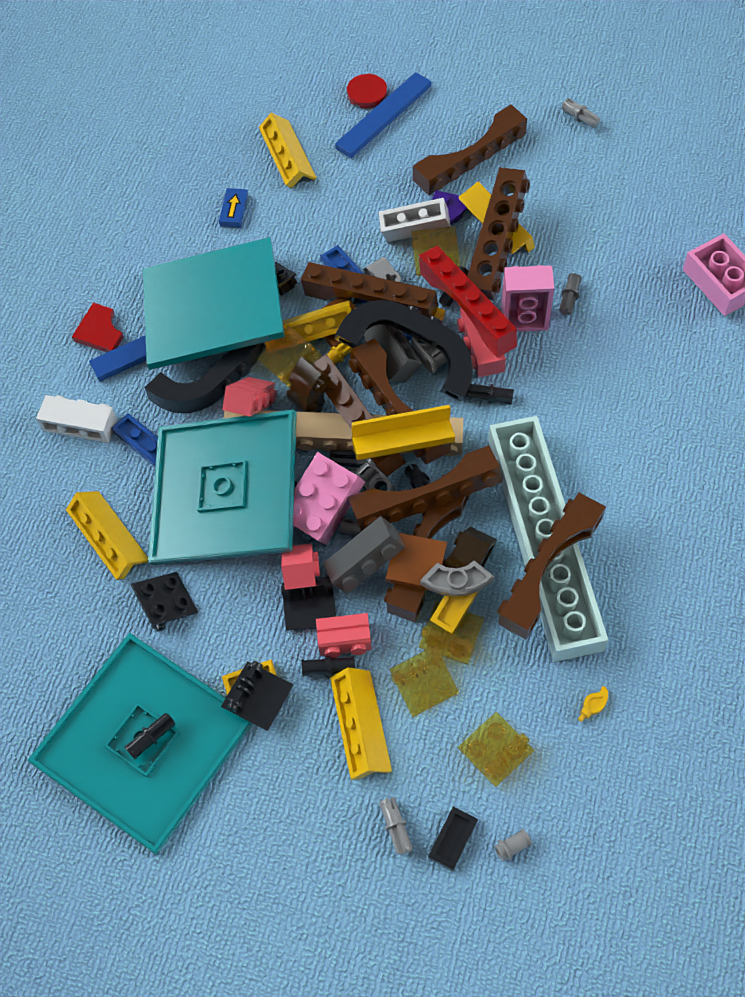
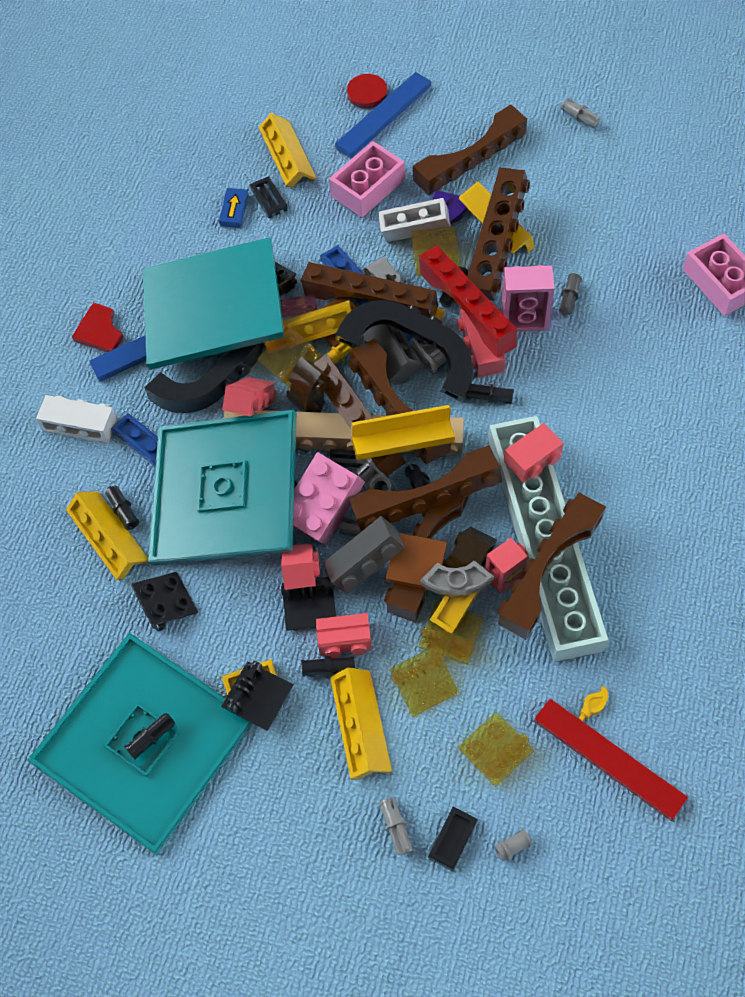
(122, 507): none -> black axle
(274, 209): none -> black tile
(298, 305): none -> clear pink tile
(367, 179): none -> bright pink brick
(506, 564): none -> coral brick
(533, 453): none -> coral brick
(611, 759): none -> red tile

